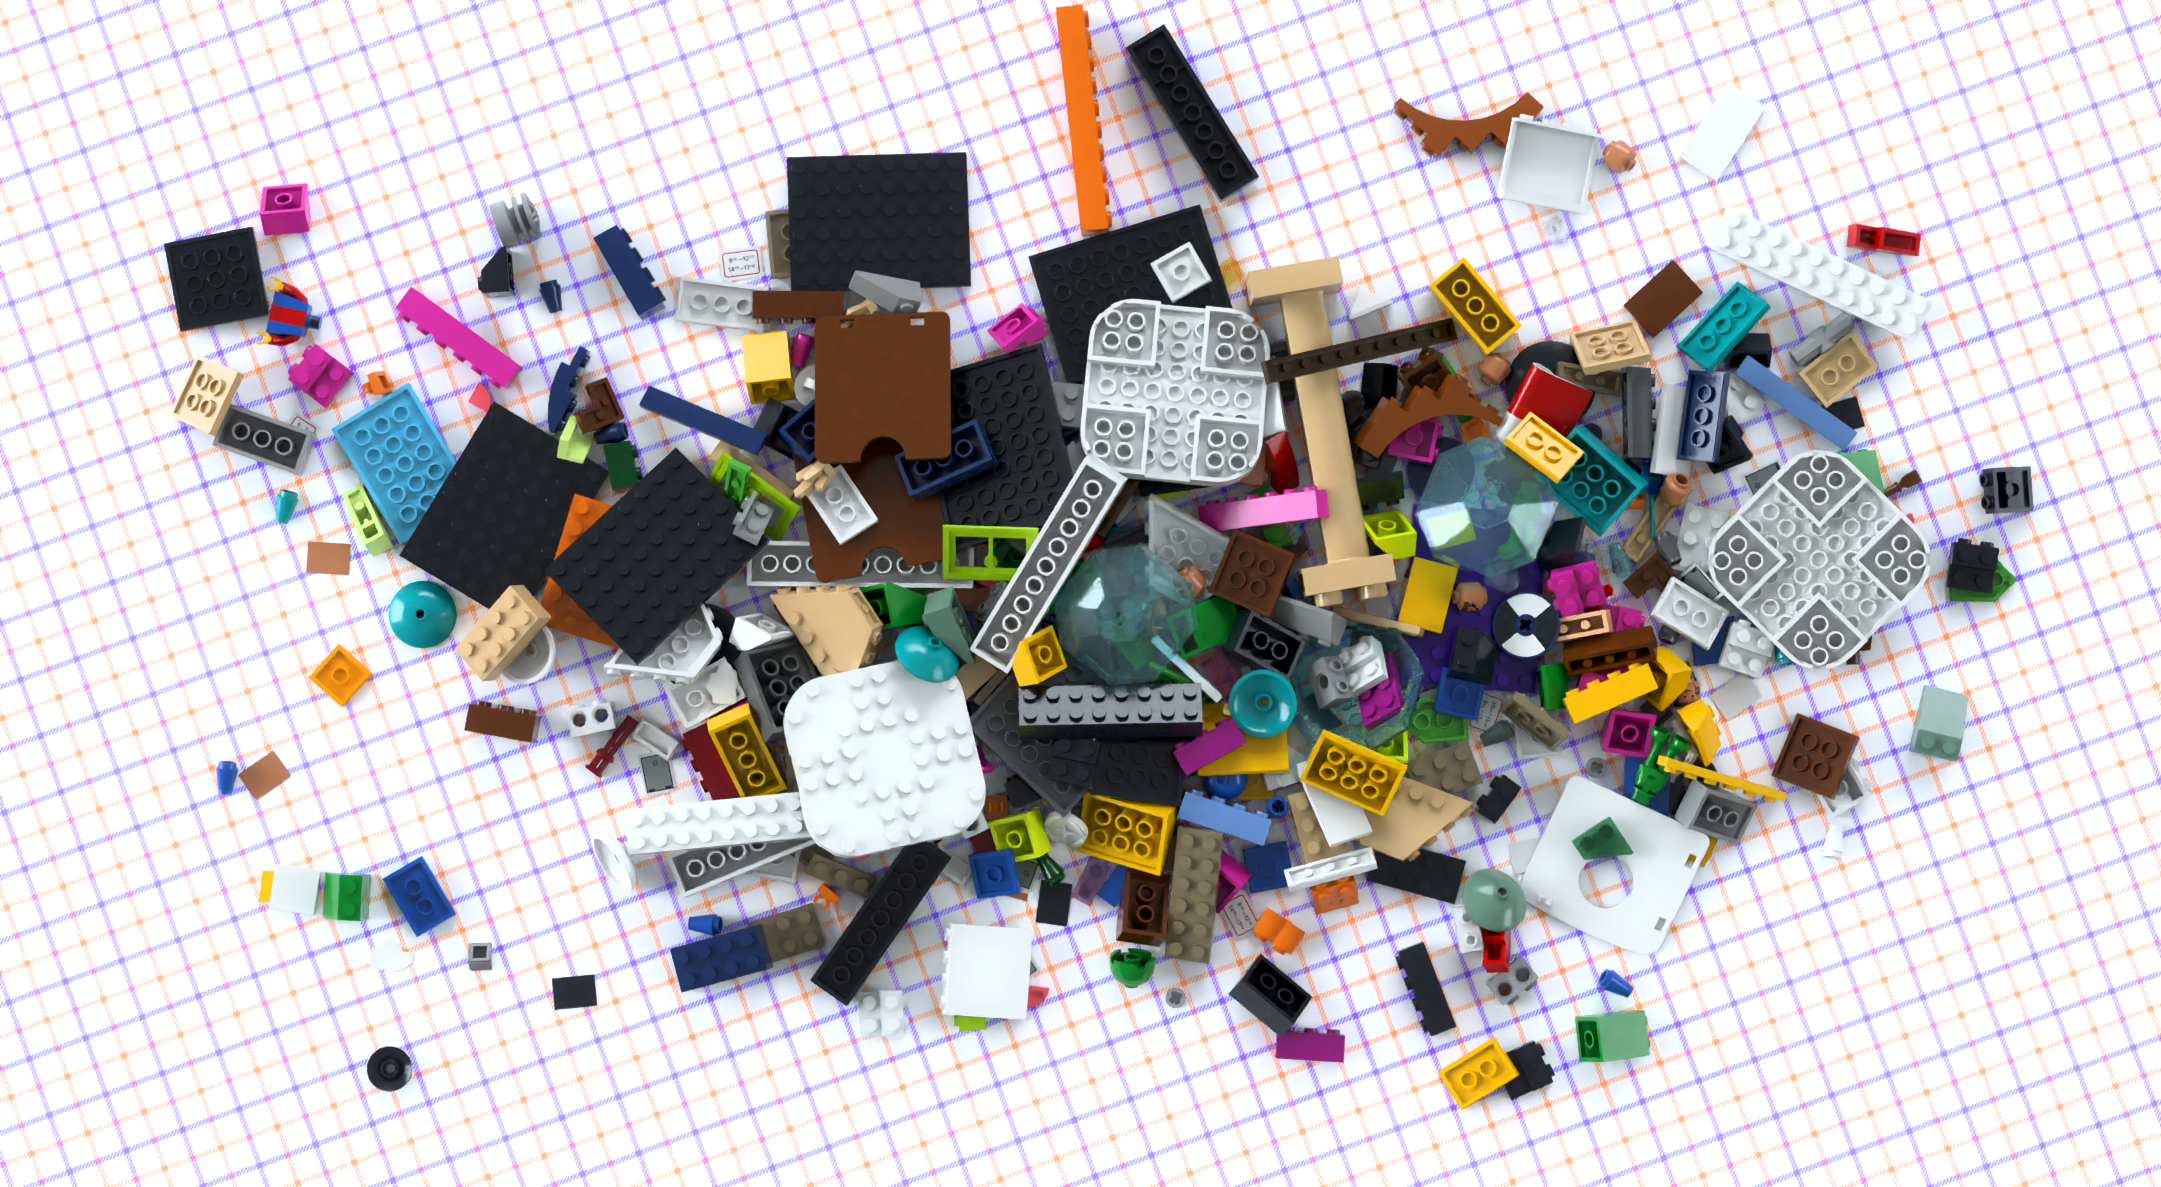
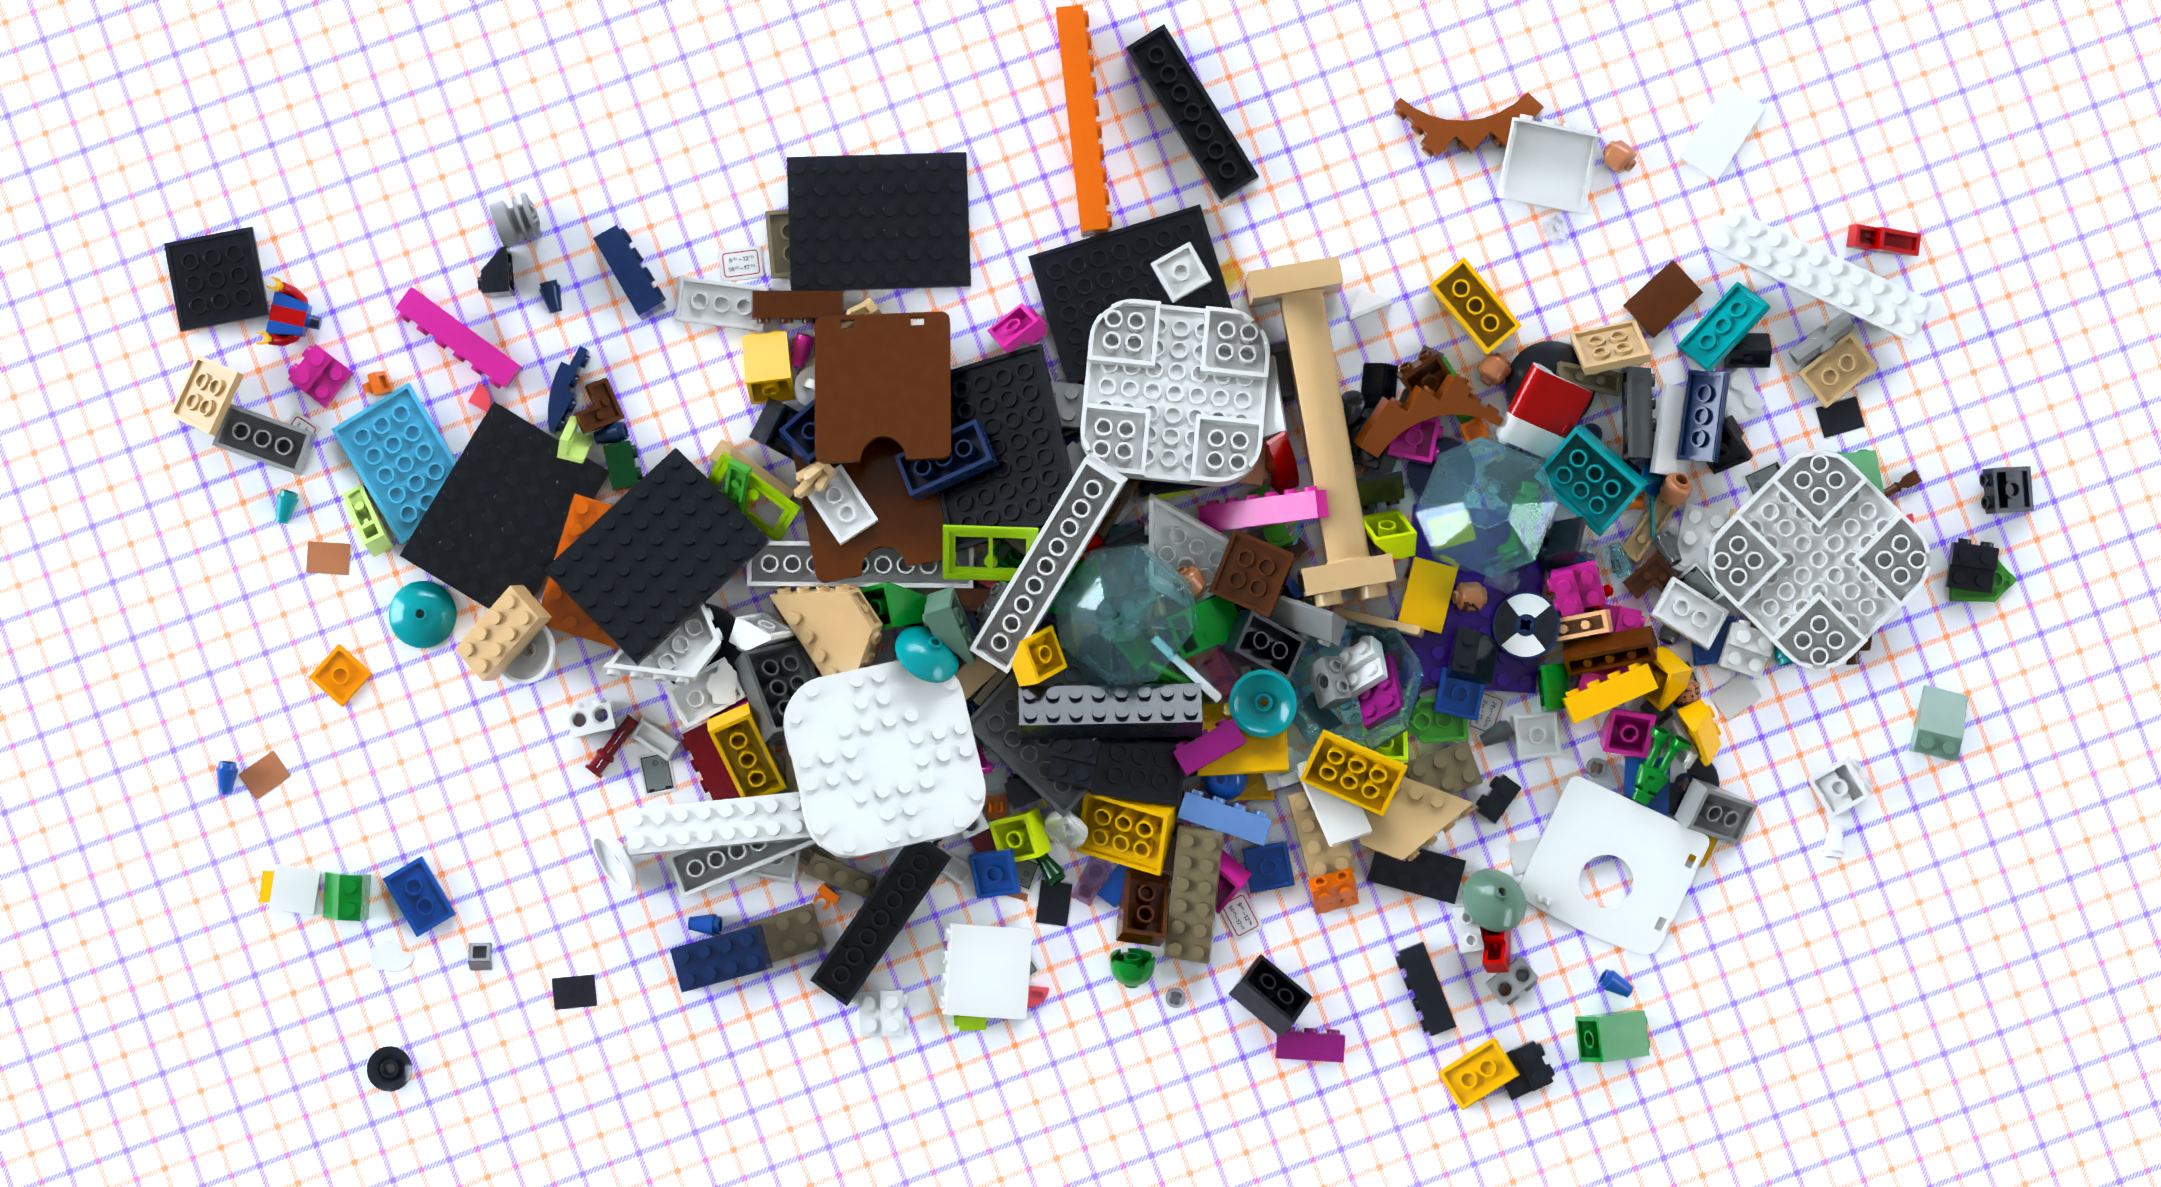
(285, 209): dark pink slope -> none
(503, 721): reddish brown brick -> none
(703, 420): dark blue tile -> none
(753, 520): light grey bracket -> none
(888, 292): light grey slope -> none
(1278, 931): orange brick -> none
(1280, 805): blue cone -> none
(1330, 869): white tile -> none
(1358, 351): dark brown plate -> none
(1535, 721): dark tan plate -> none
(1543, 447): yellow tile -> none
(1602, 841): clear green wing -> none
(1712, 777): yellow plate -> none
(1795, 402): medium blue tile -> none
(1815, 756): reddish brown plate -> none

